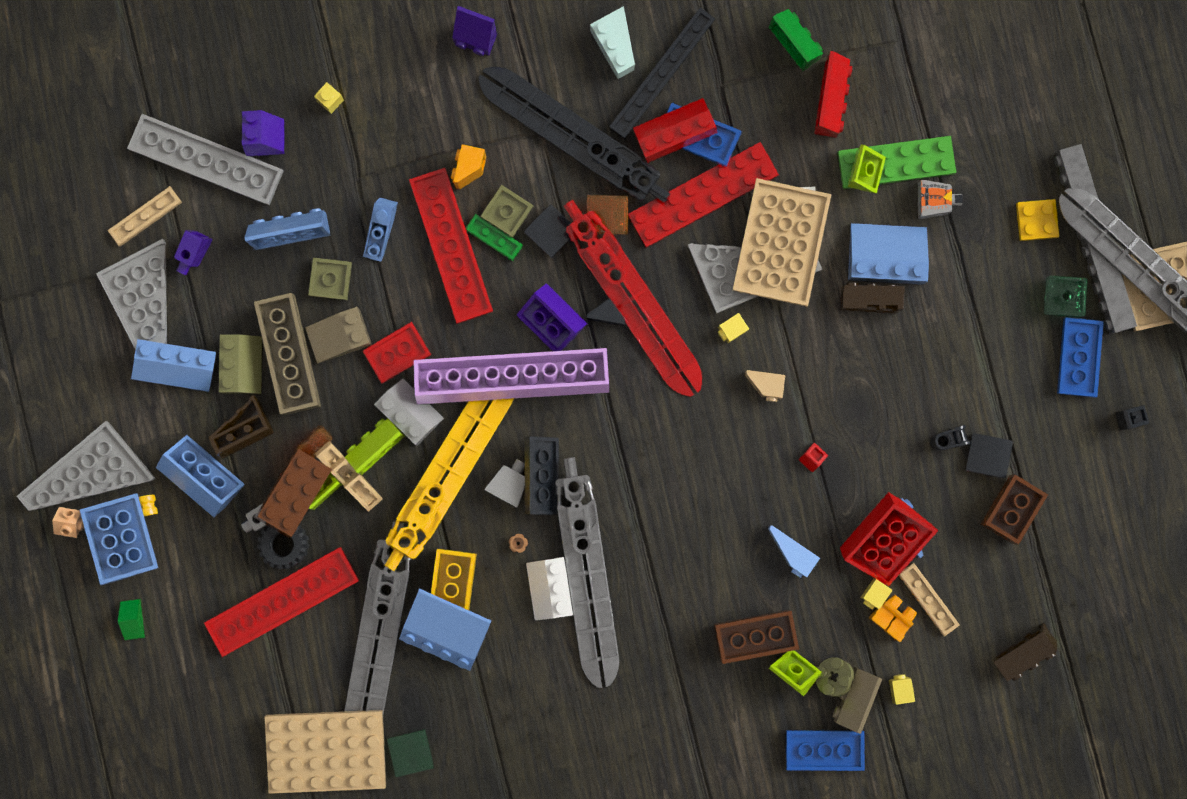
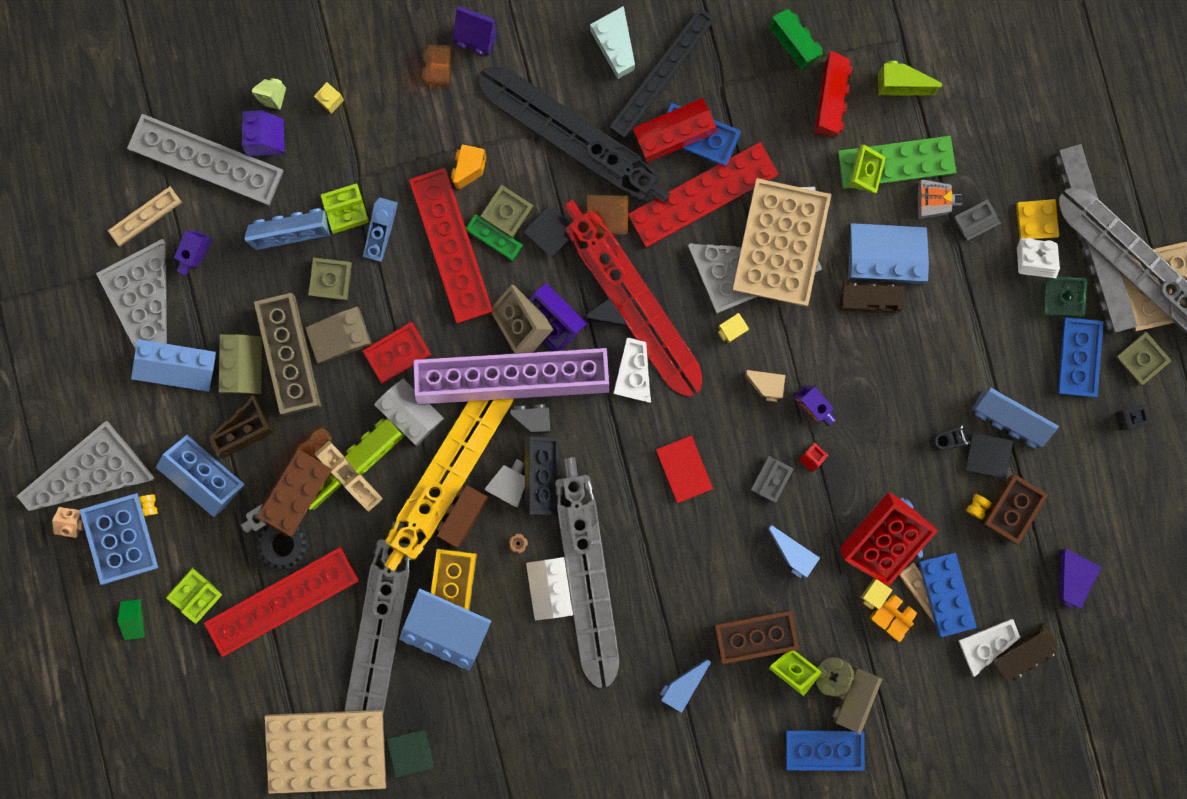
(194, 595): none -> lime slope
(270, 93): none -> yellowish green slope
(344, 208): none -> lime slope
(438, 65): none -> clear orange brick
(462, 516): none -> reddish brown brick
(520, 321): none -> dark tan slope
(533, 419): none -> dark grey slope
(633, 372): none -> white wing
(682, 688): none -> medium blue slope
(684, 469): none -> red tile
(772, 479): none -> dark grey plate
(809, 399): none -> dark purple torso
(901, 689): light yellow brick -> none
(905, 81): none -> lime slope
(947, 595): none -> blue plate
(977, 220): none -> dark grey plate
(978, 506): none -> yellow wheel
(987, 644): none -> white wing
(1014, 418): none -> medium blue slope
(1038, 258): none -> white brick
(1075, 578): none -> dark purple slope
(1143, 358): none -> olive plate

